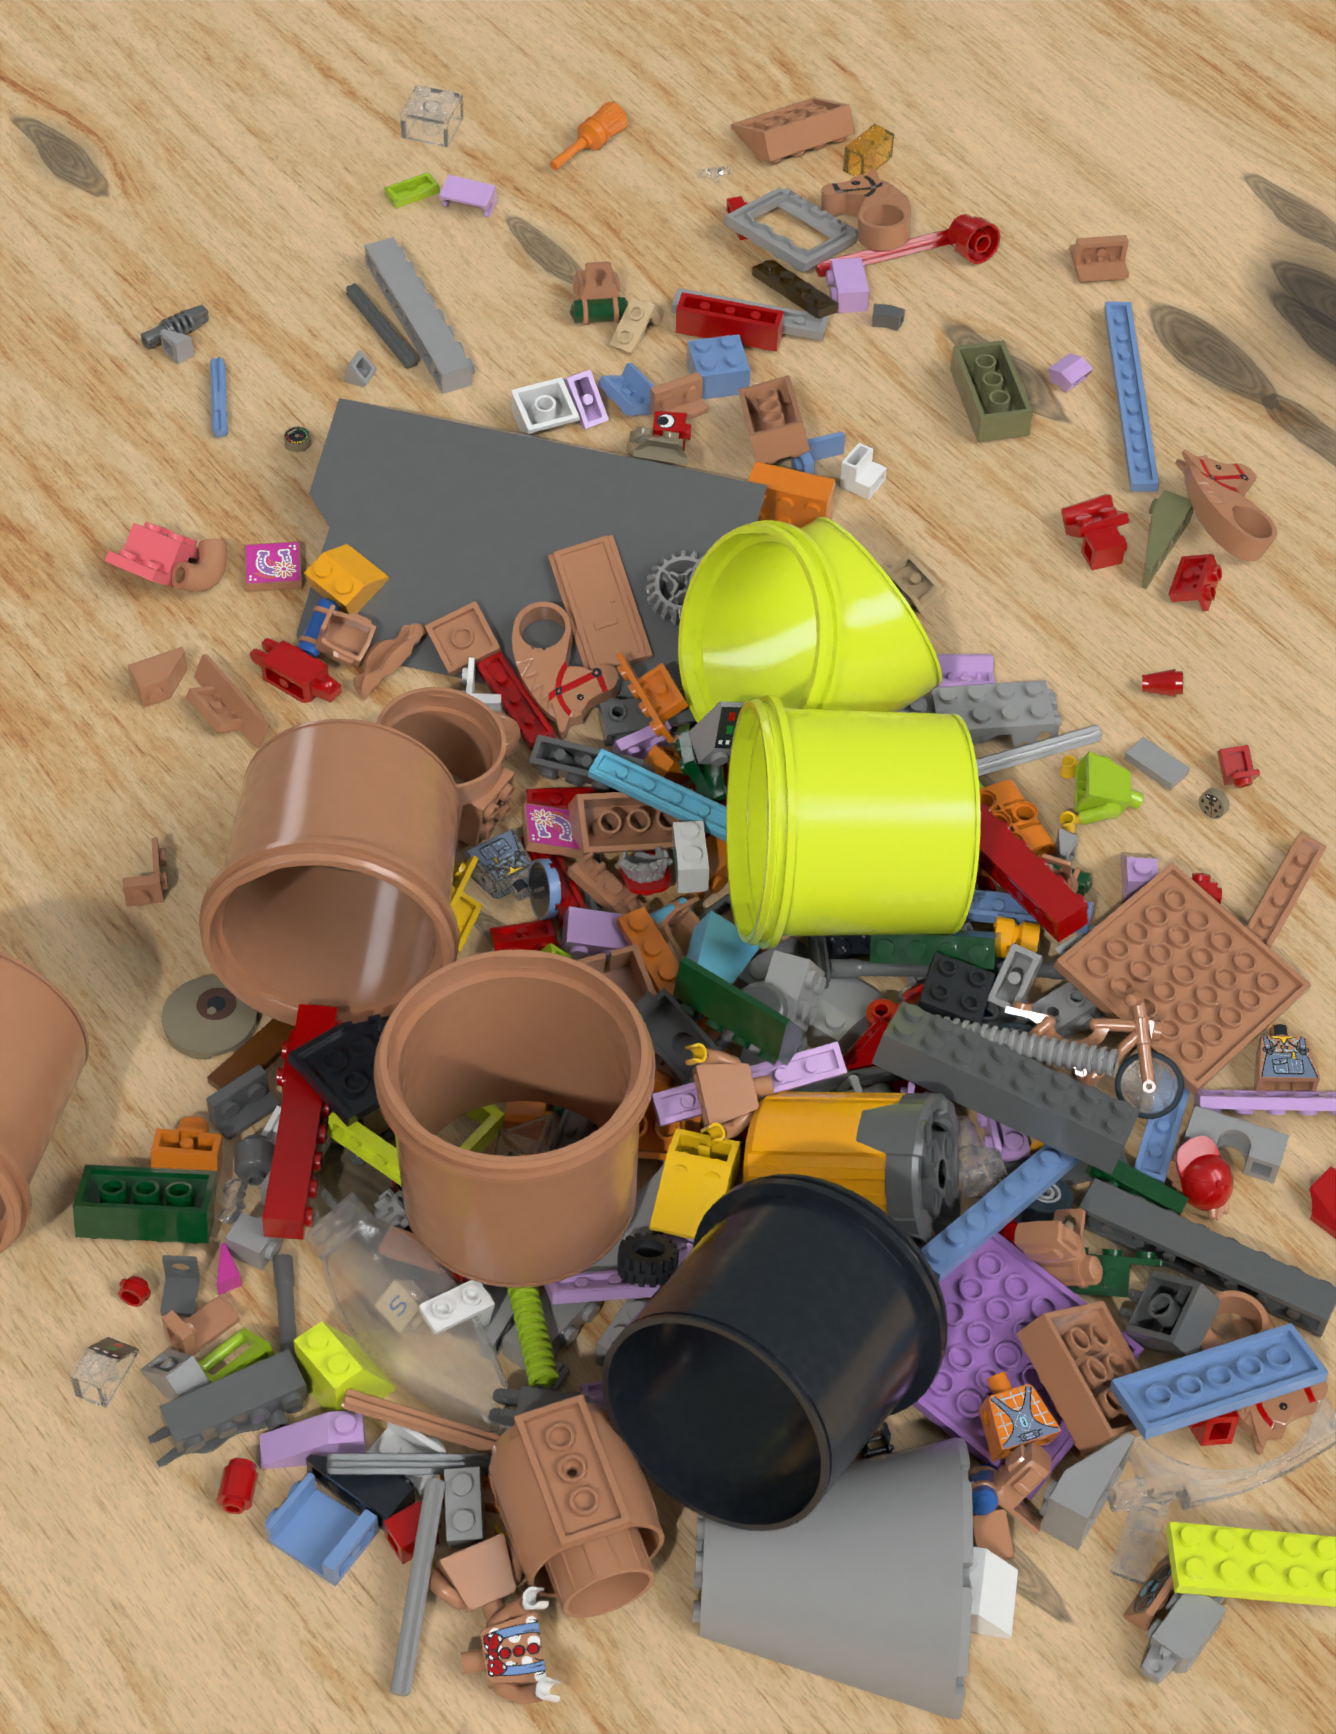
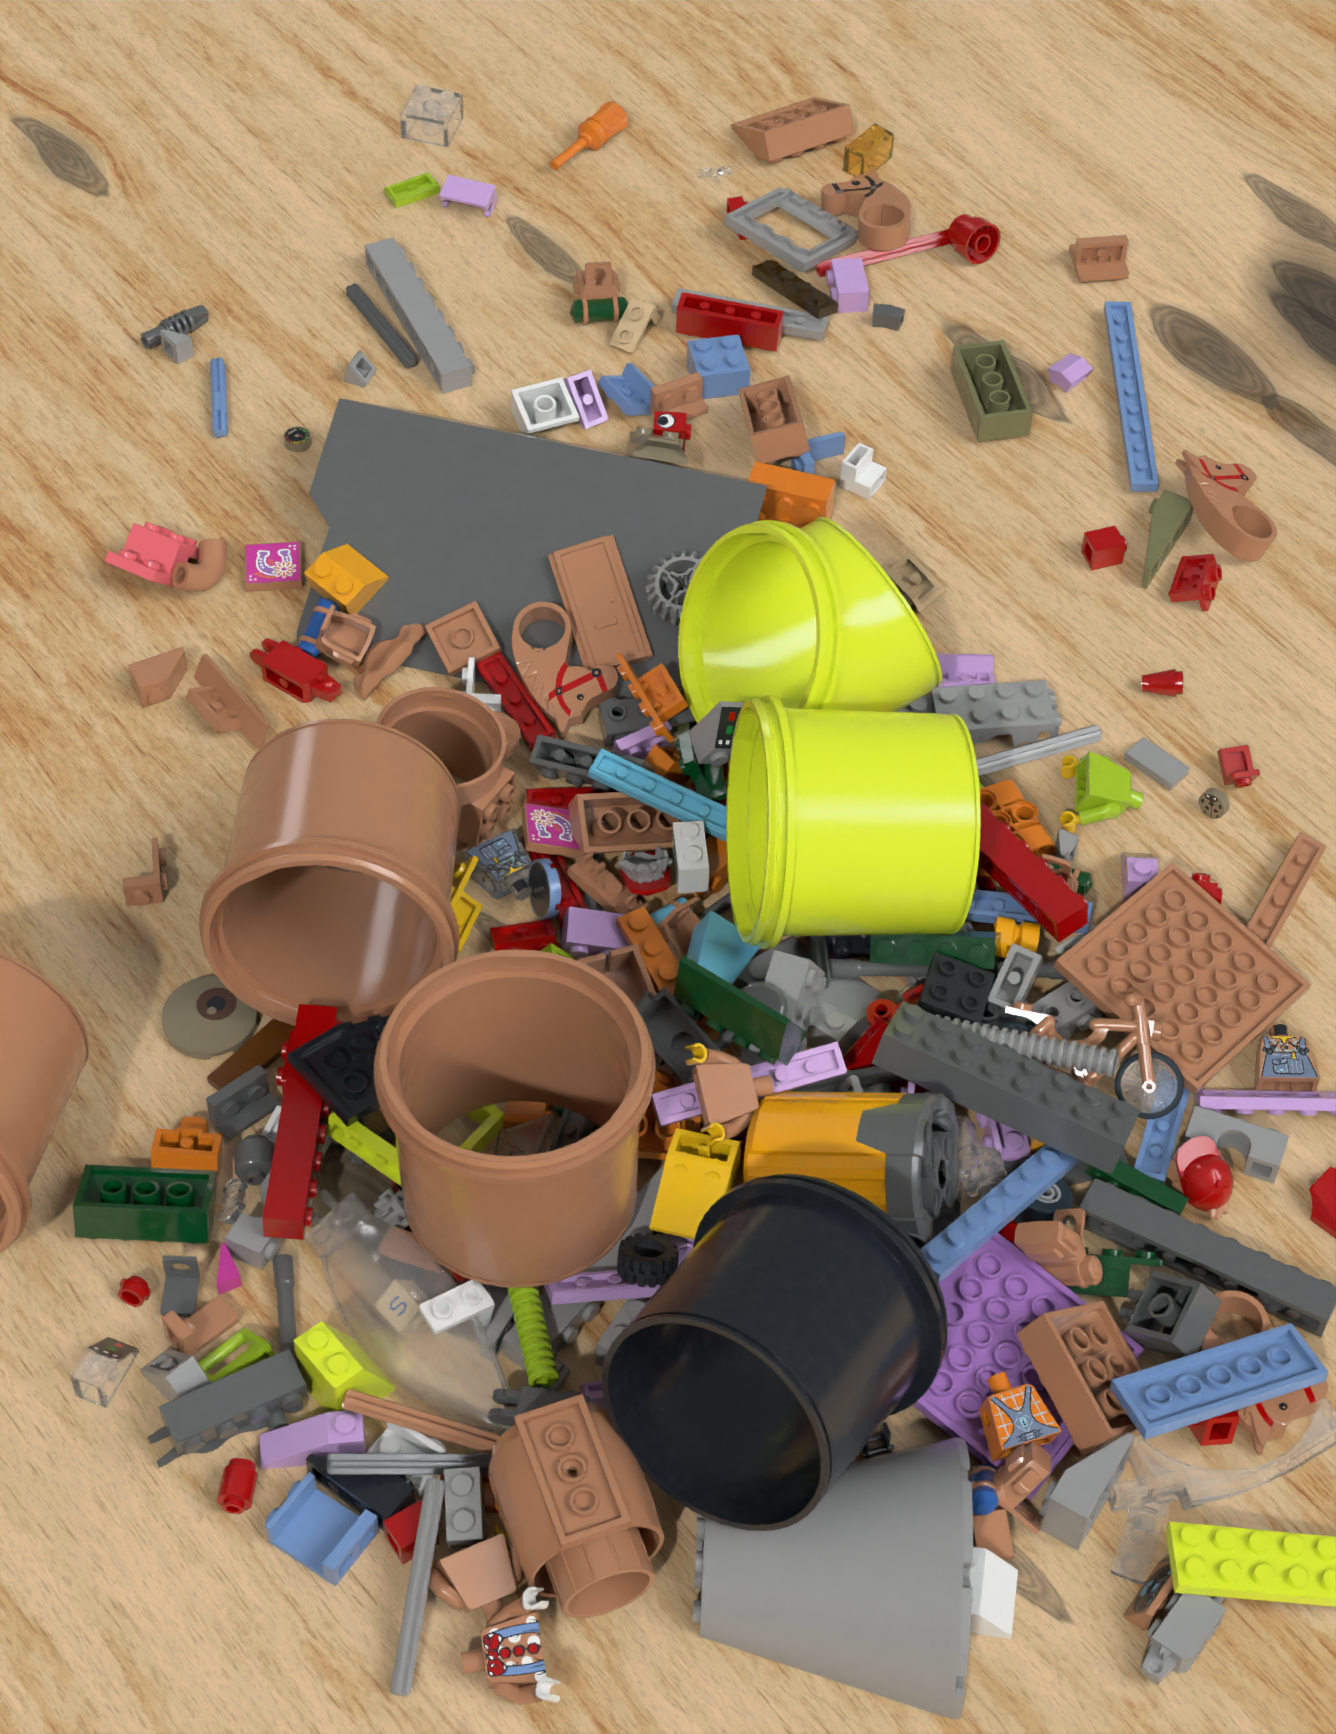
(1092, 515): red bracket -> none

